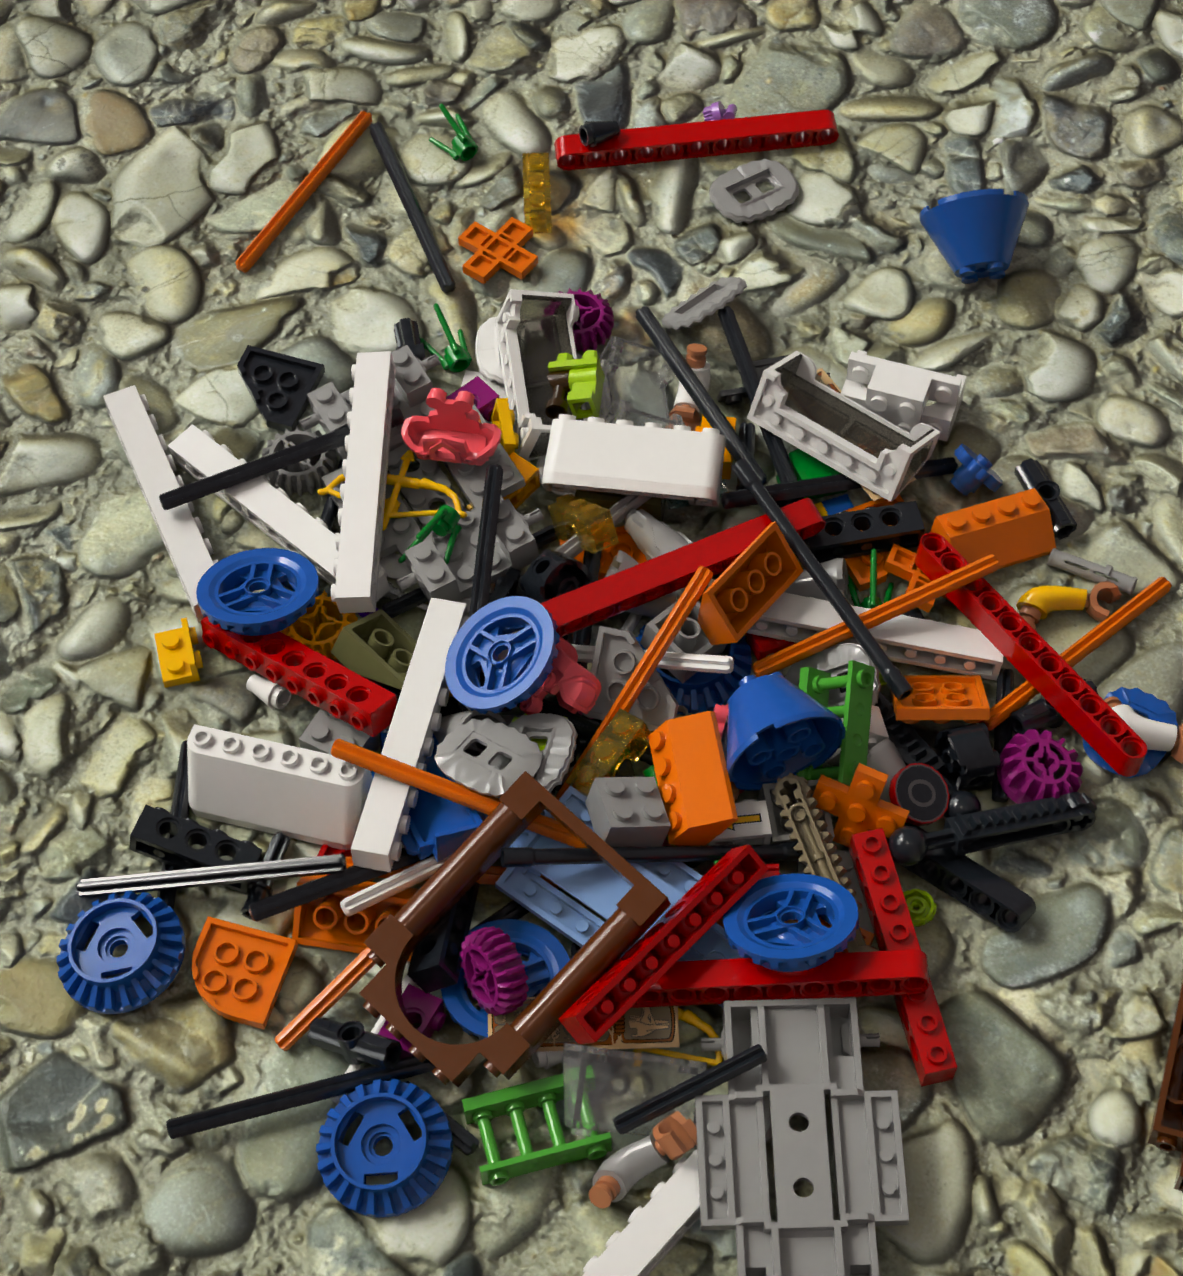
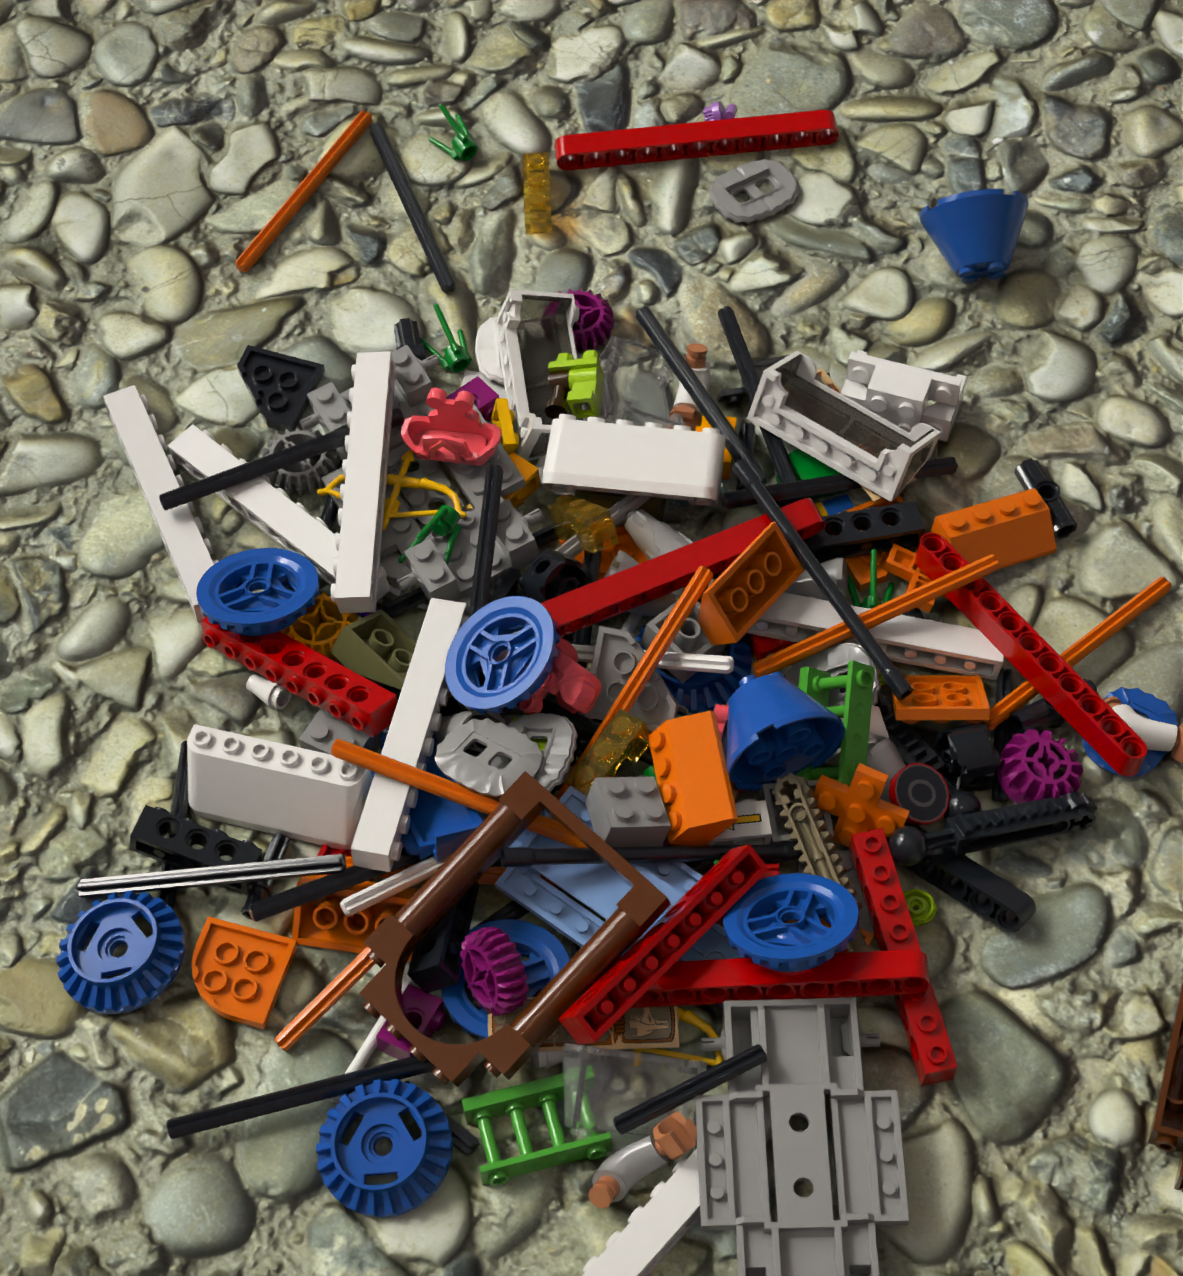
(177, 655): yellow bracket -> none
(355, 1043): black piece -> none
(498, 250): orange plate -> none
(597, 132): black cone -> none
(704, 303): light grey piece -> none
(974, 472): blue plant -> none
(1044, 599): piece -> none
(1059, 560): light grey pin -> none

